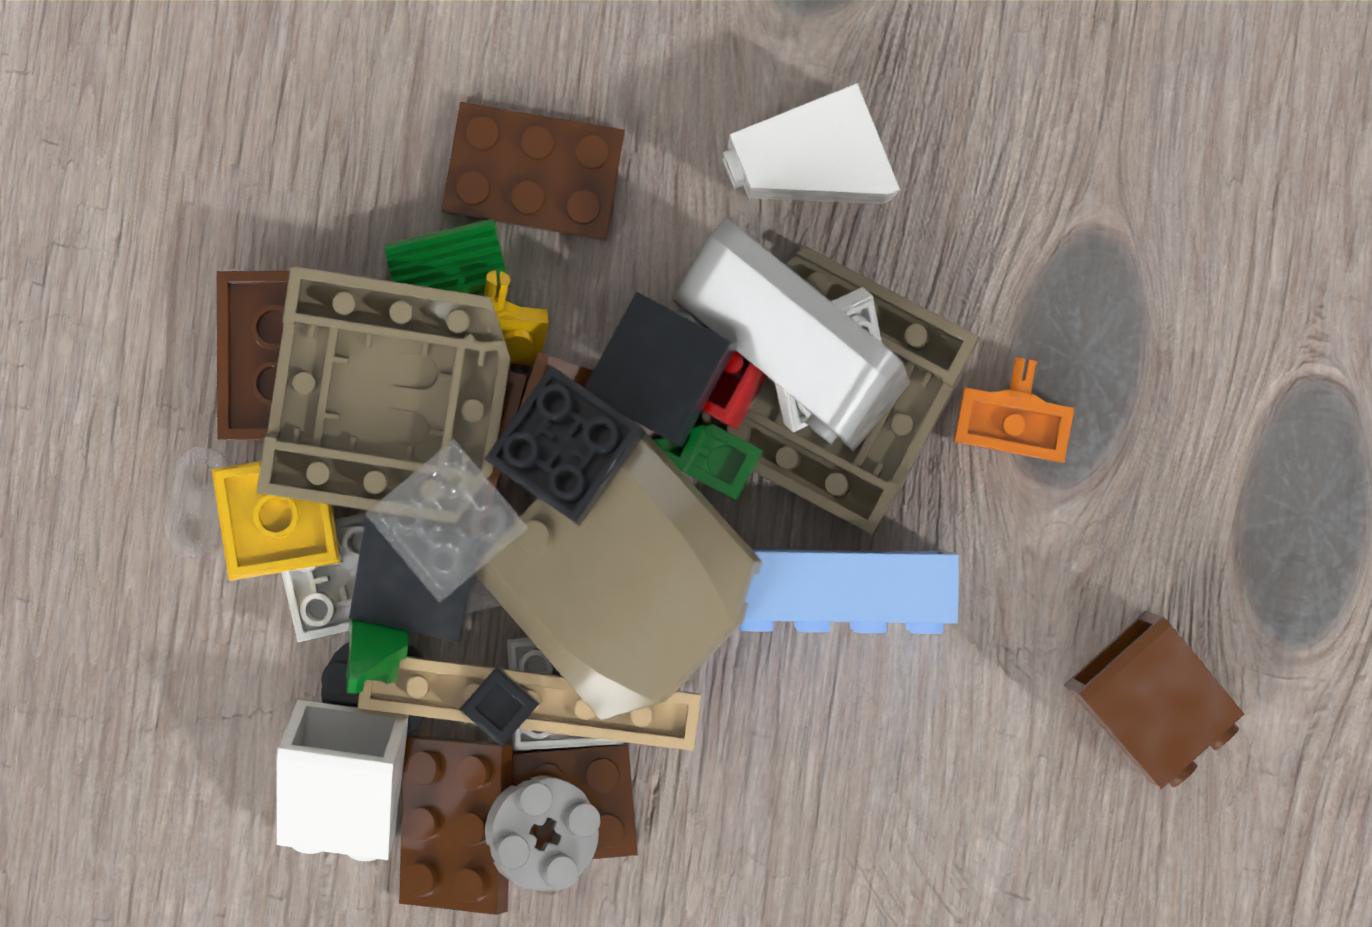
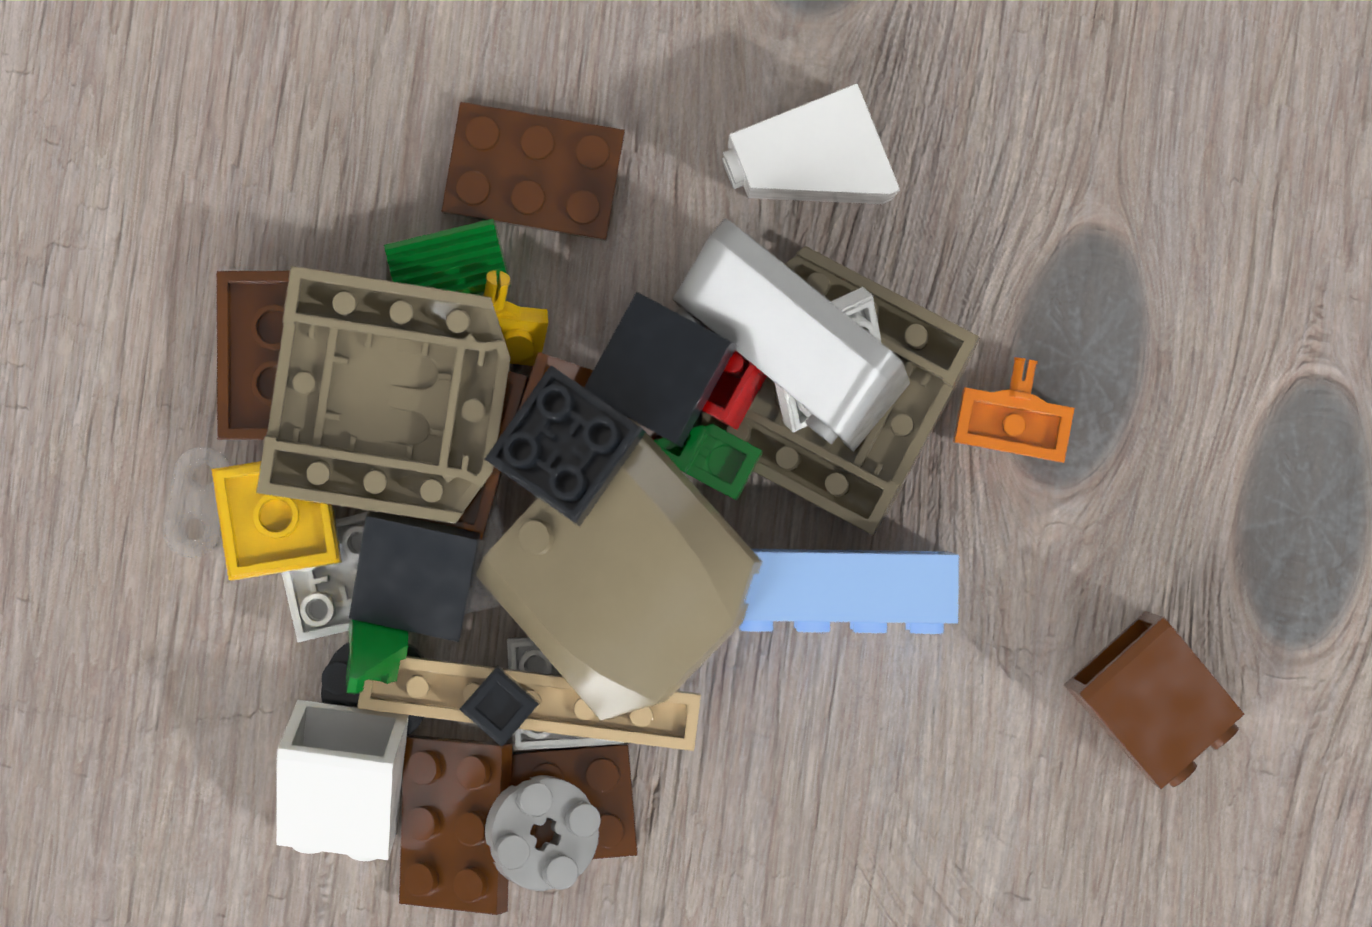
(447, 520): clear tile -> none

